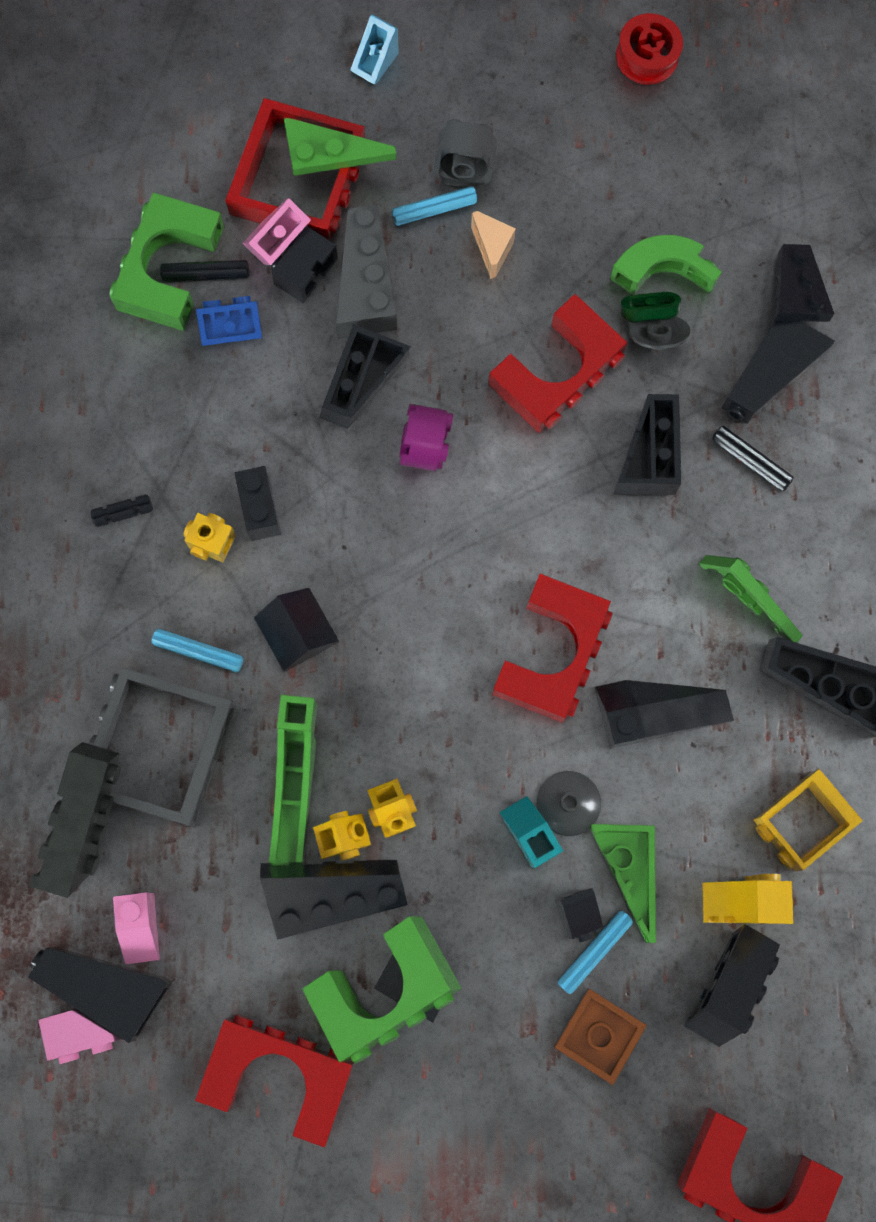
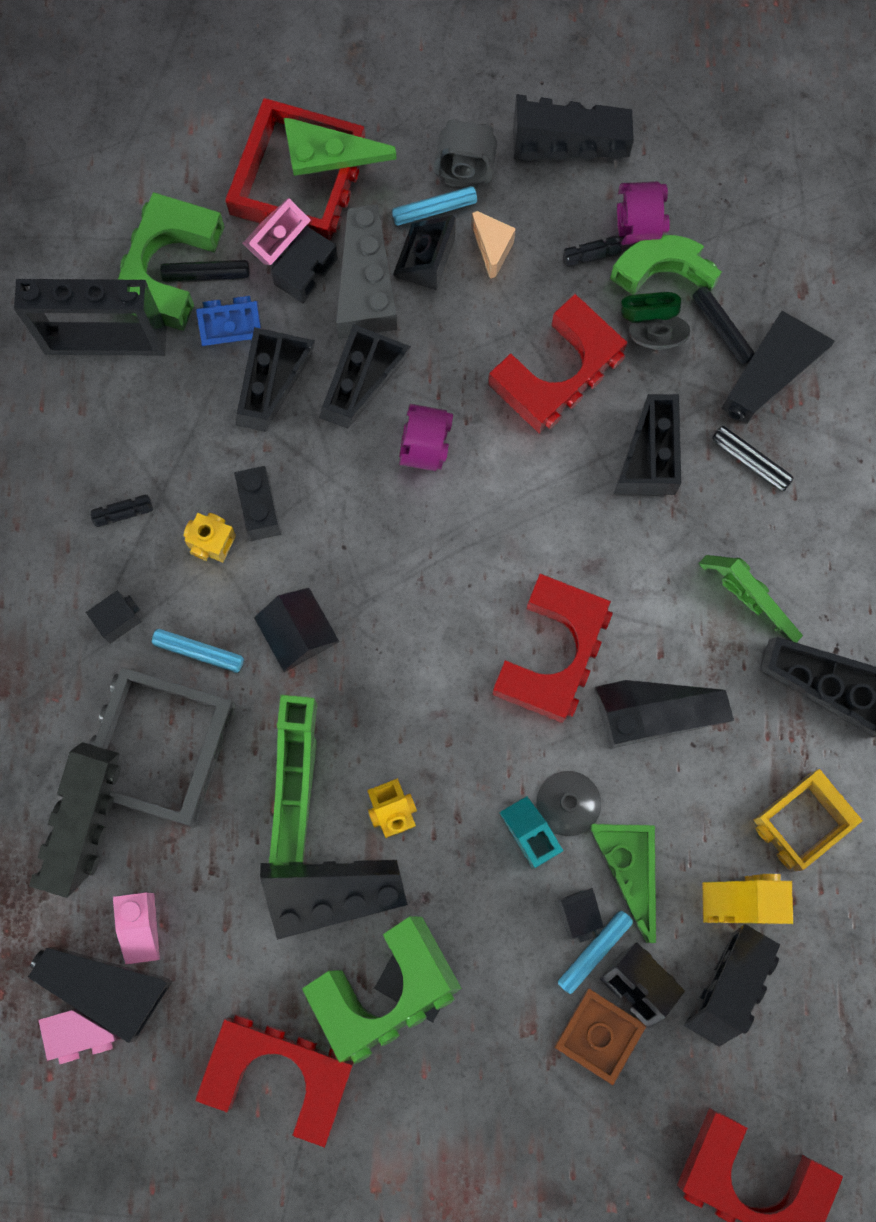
(91, 296): none -> black window
(114, 616): none -> black brick
(269, 375): none -> black wedge
(349, 836): yellow brick -> none
(376, 50): medium azure slope -> none
(426, 251): none -> black slope
(570, 130): none -> black wedge
(592, 250): none -> black axle
(642, 212): none -> magenta brick
(643, 984): none -> black brick
(651, 34): red wheel -> none
(723, 325): none -> black axle
(800, 287): black wing -> none

